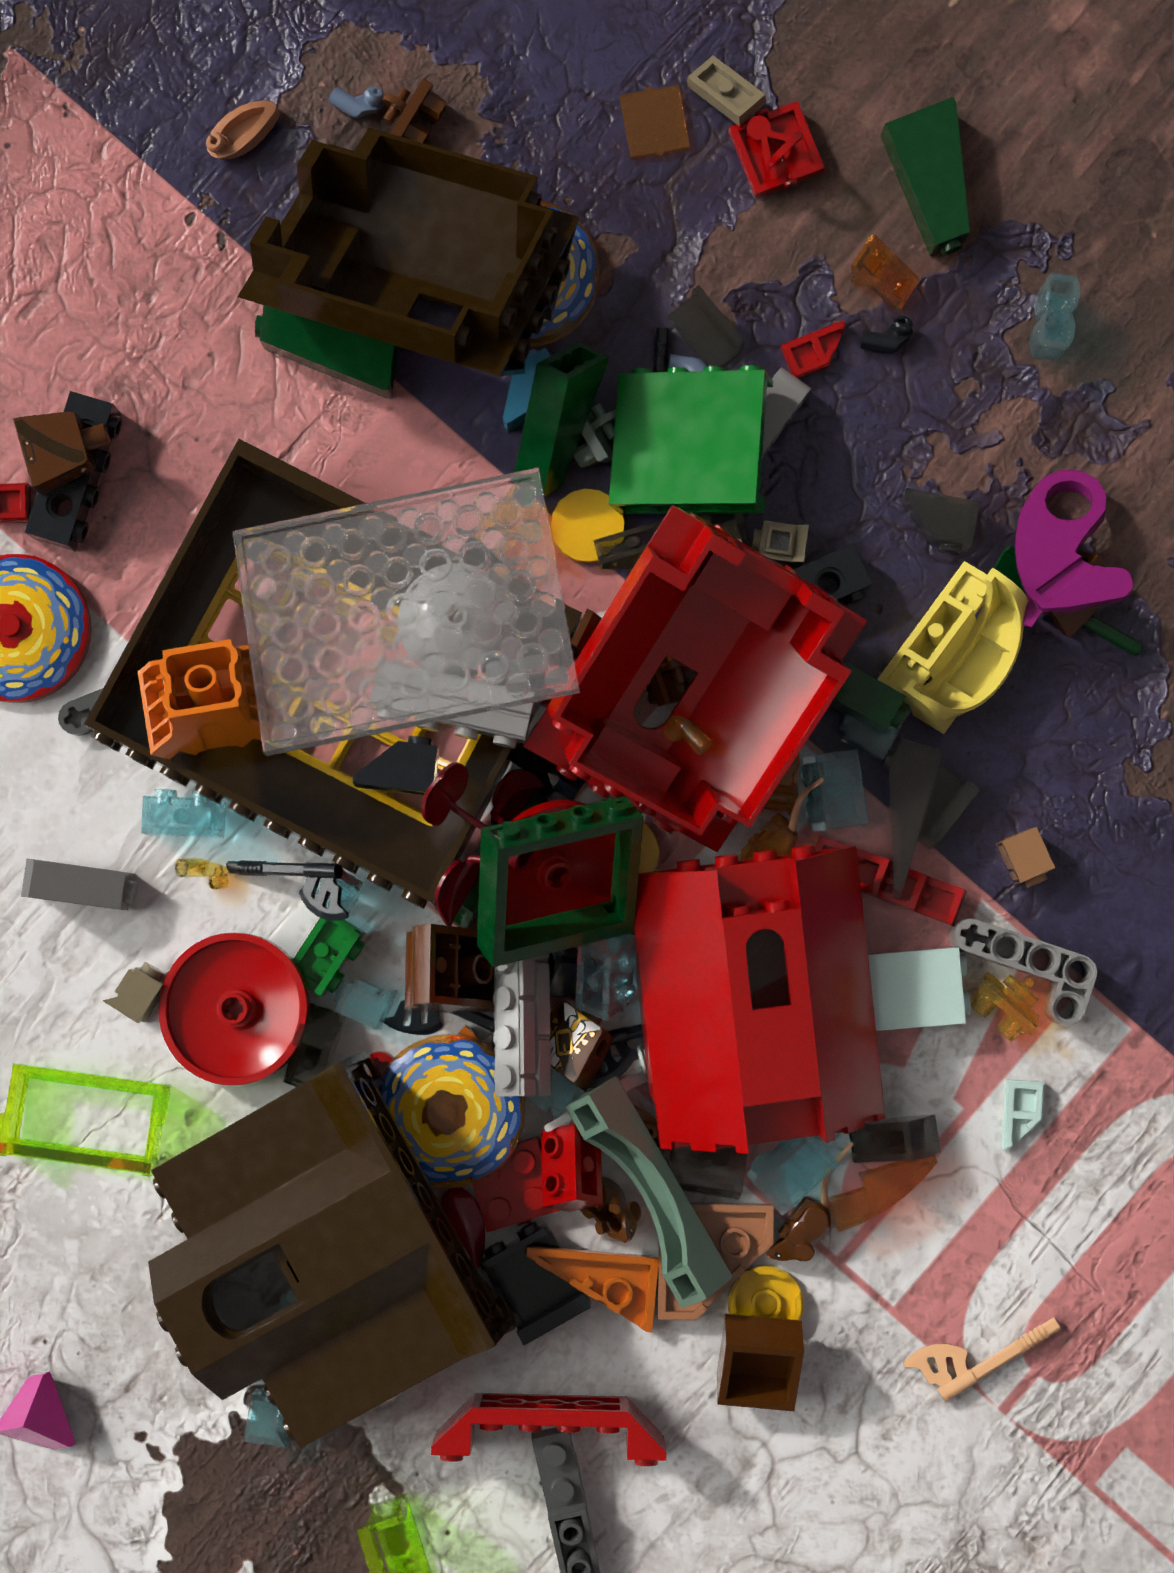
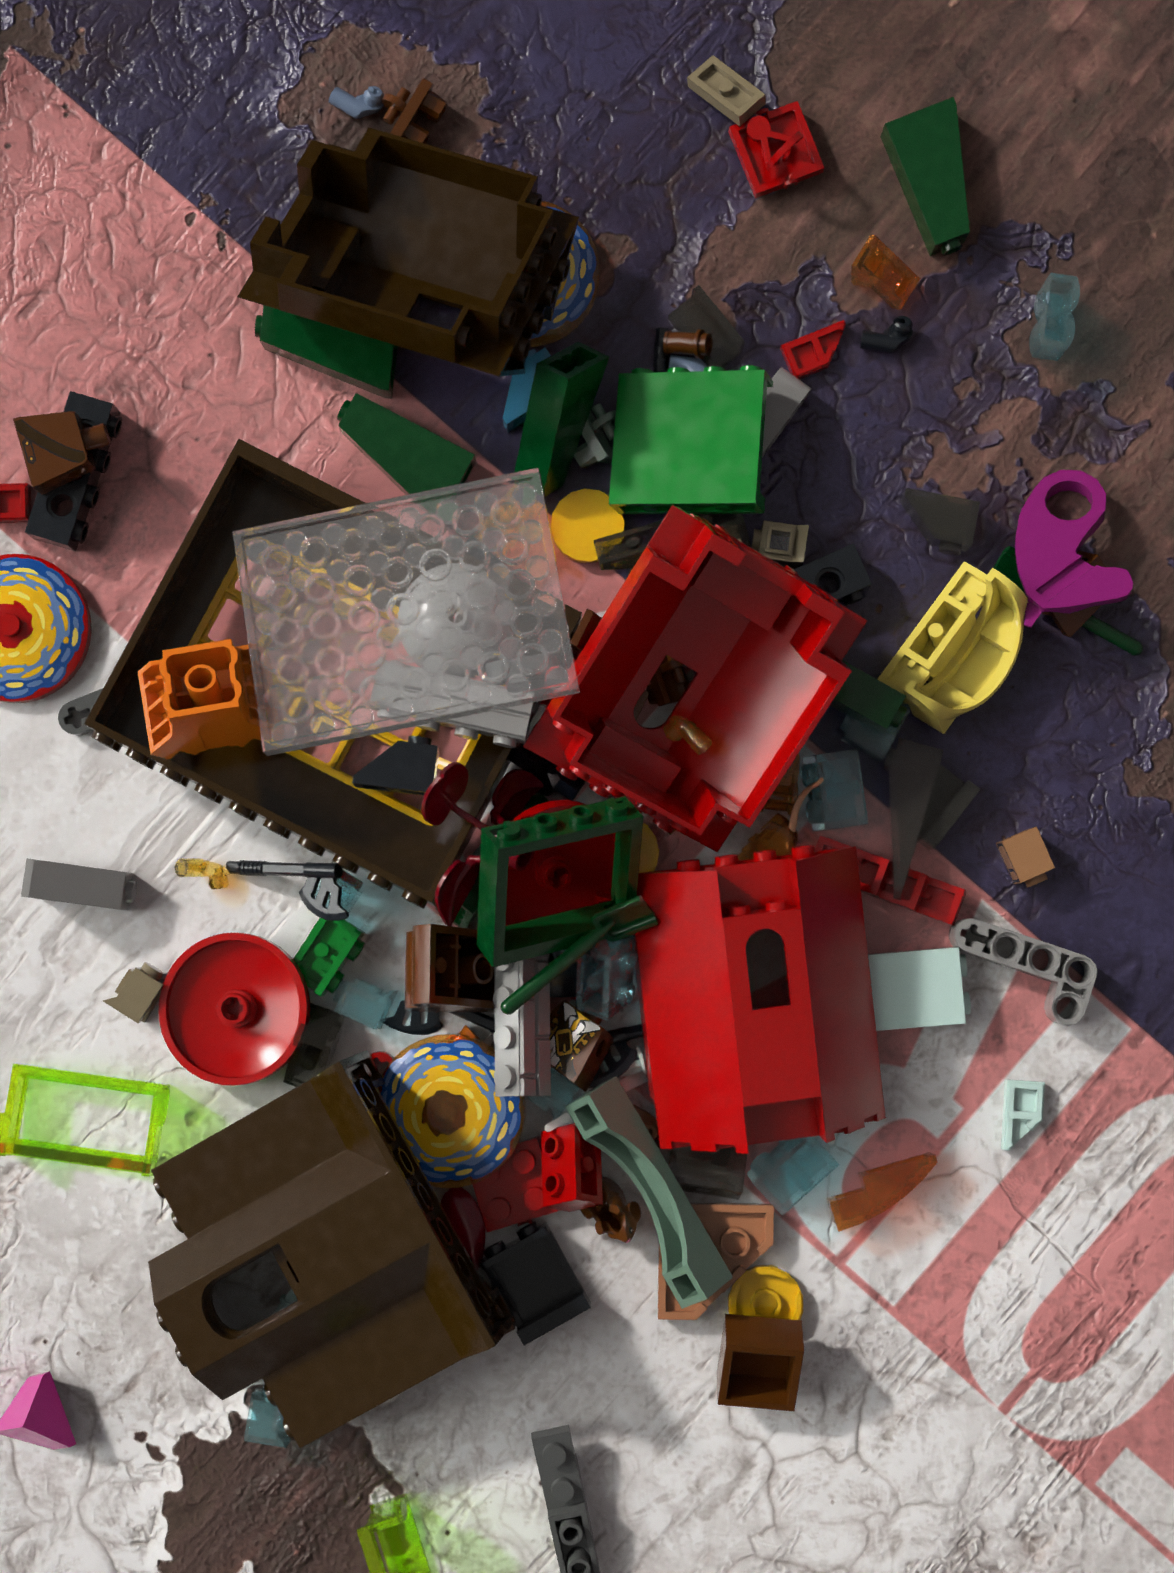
(182, 816): clear light blue brick -> none
(242, 129): nougat arm -> none
(403, 450): none -> dark green slope
(567, 1412): red slope -> none
(610, 923): none -> dark green piece
(615, 1279): orange wing -> none
(654, 122): clear orange piece -> none
(688, 343): none -> reddish brown pin
(807, 1227): reddish brown animal -> none
(896, 1139): clear smoke slope -> none
(966, 1378): light nougat piece -> none
(1019, 1014): clear yellow hips -> none

